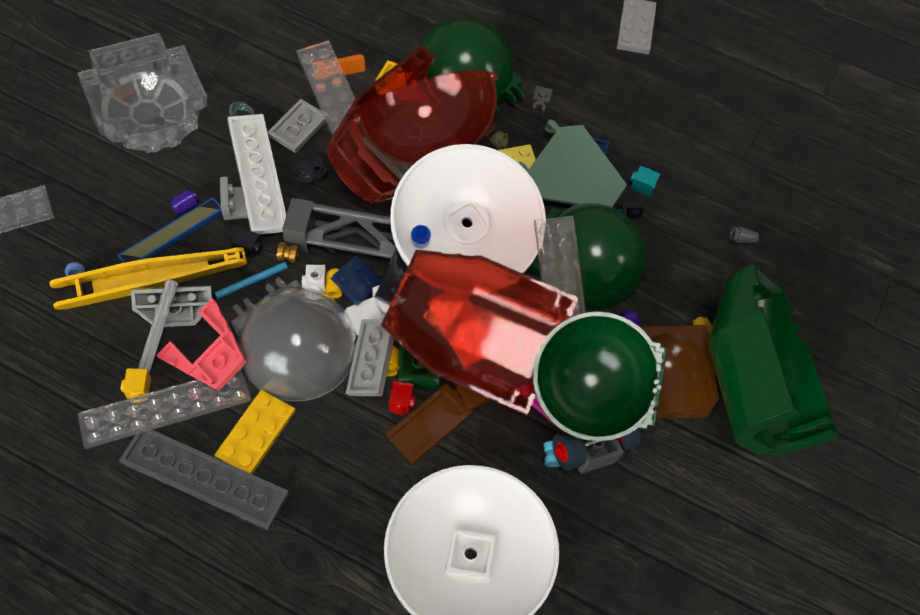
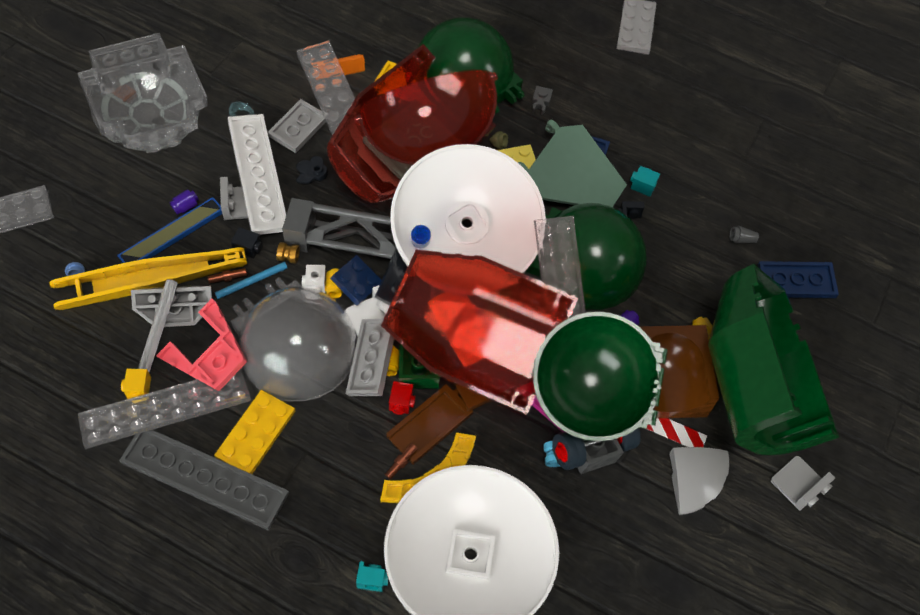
(227, 275): none -> copper bar
(371, 577): none -> teal brick
(401, 461): none -> copper bar
(457, 456): none -> yellow tile
(678, 432): none -> sticker
(697, 476): none -> light grey brick
(801, 483): none -> light grey bracket
(803, 278): none -> dark blue plate

